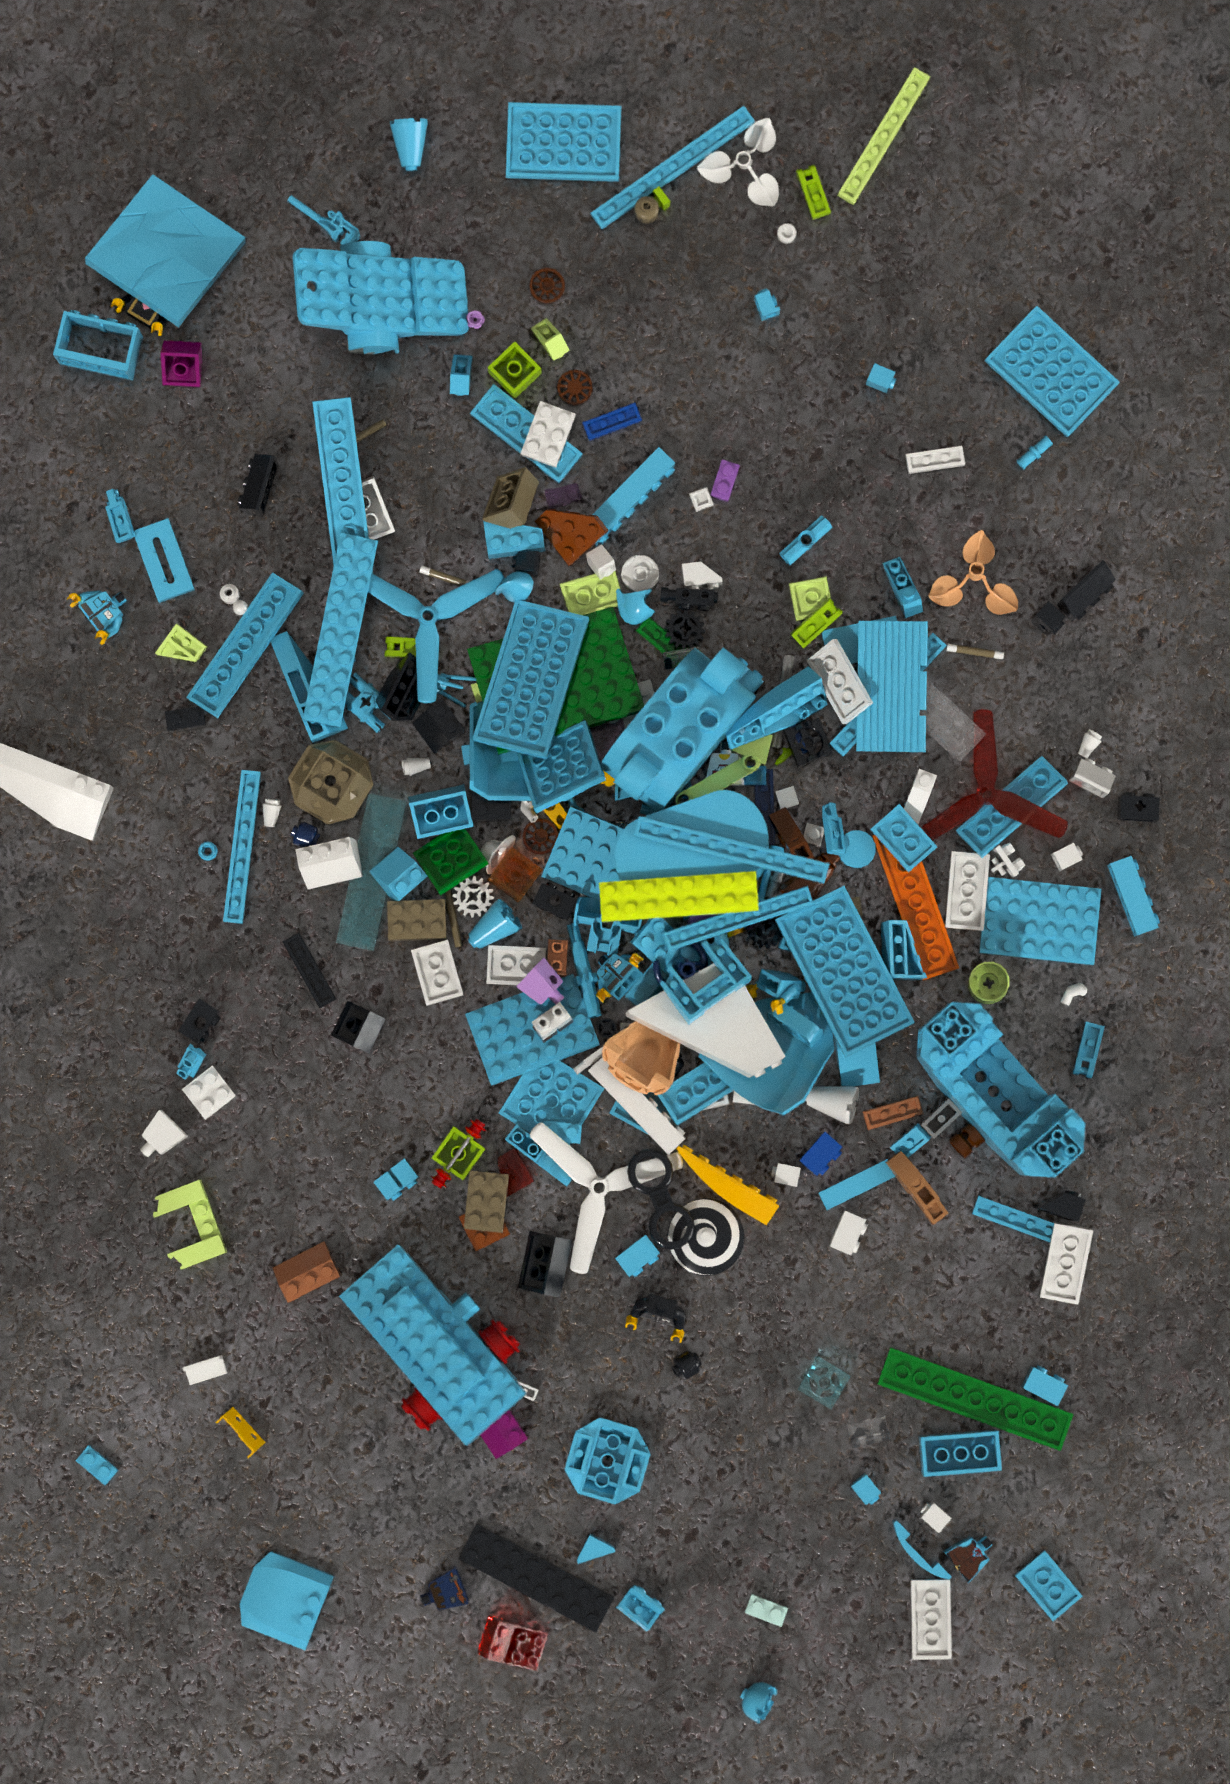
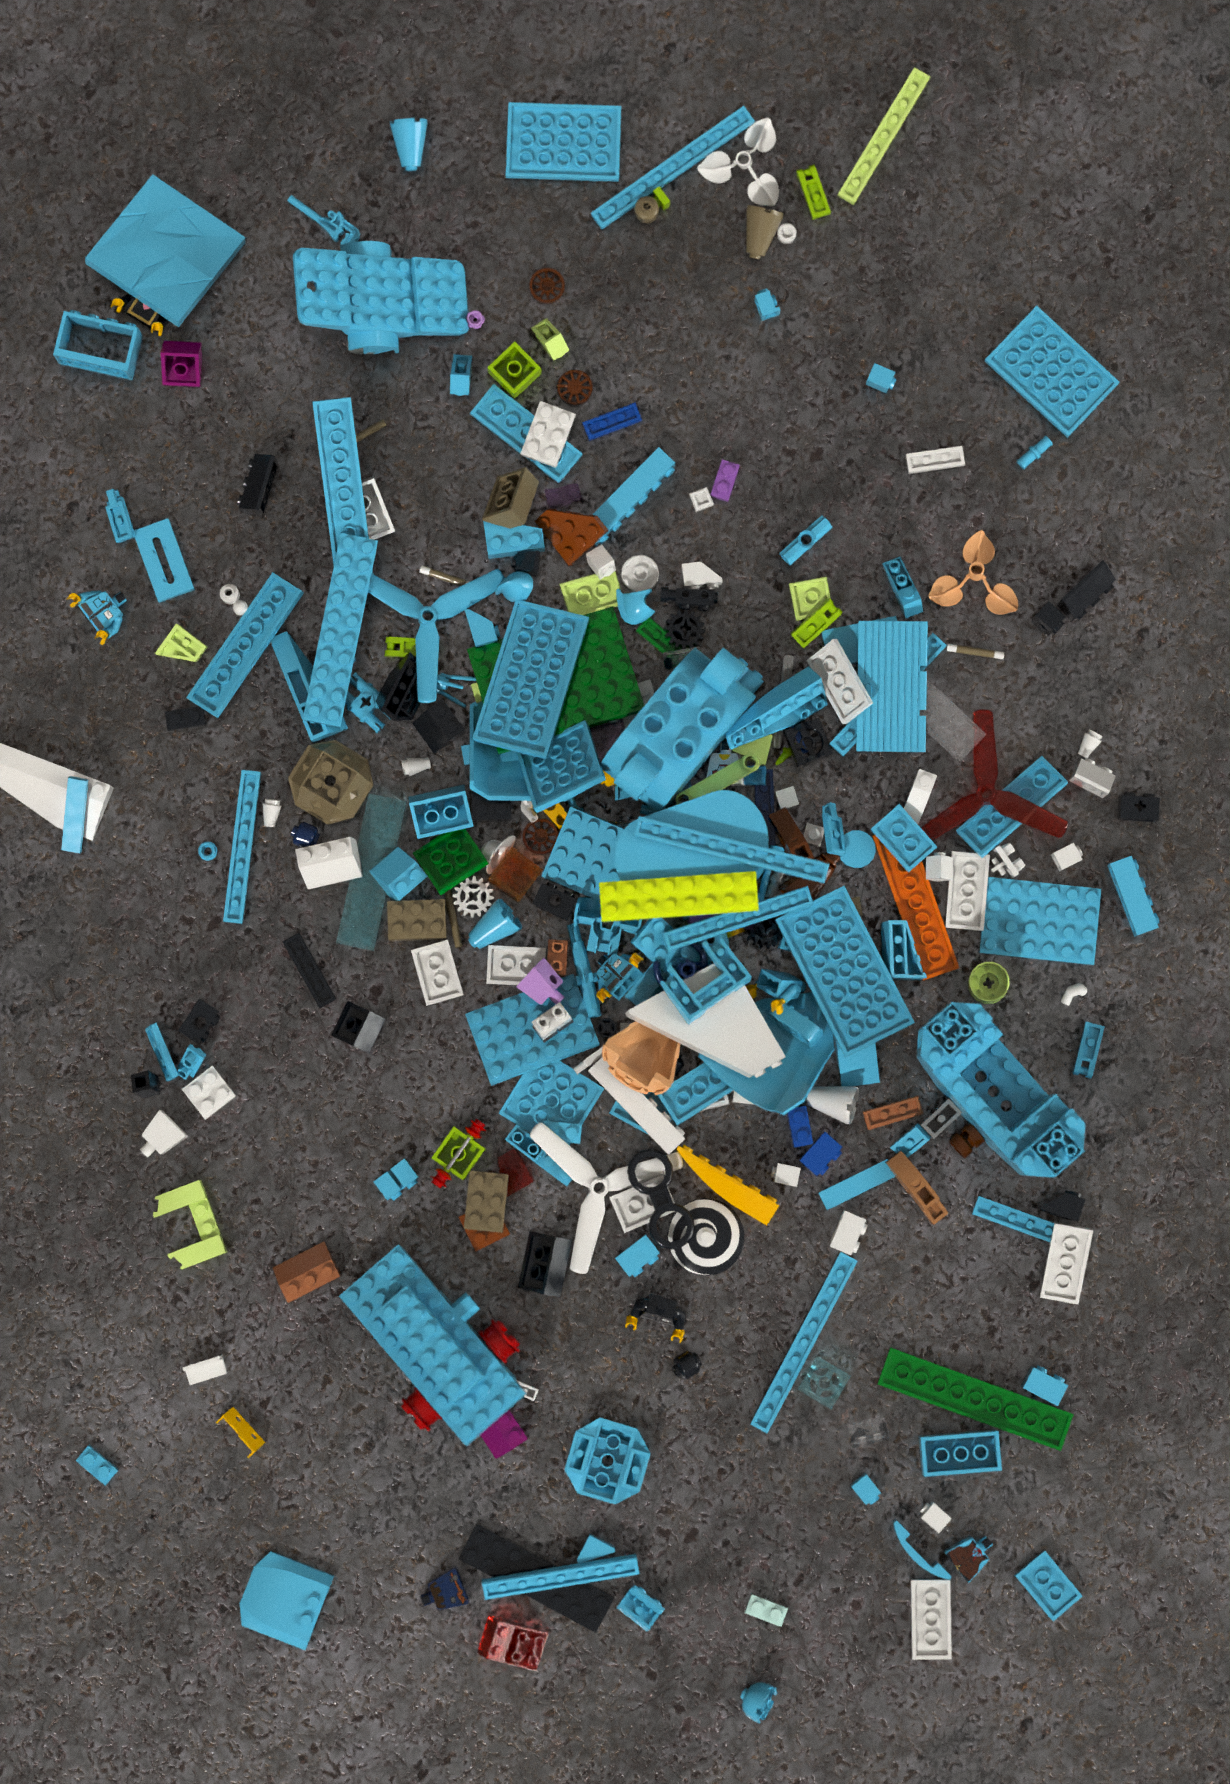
(74, 814): none -> medium azure tile
(145, 1084): none -> black brick
(161, 1052): none -> medium azure tile
(481, 629): none -> medium azure slope
(560, 1576): none -> medium azure tile
(634, 1207): none -> white plate
(760, 229): none -> dark tan cone
(799, 1127): none -> blue brick
(803, 1342): none -> medium azure plate
(939, 867): none -> white brick

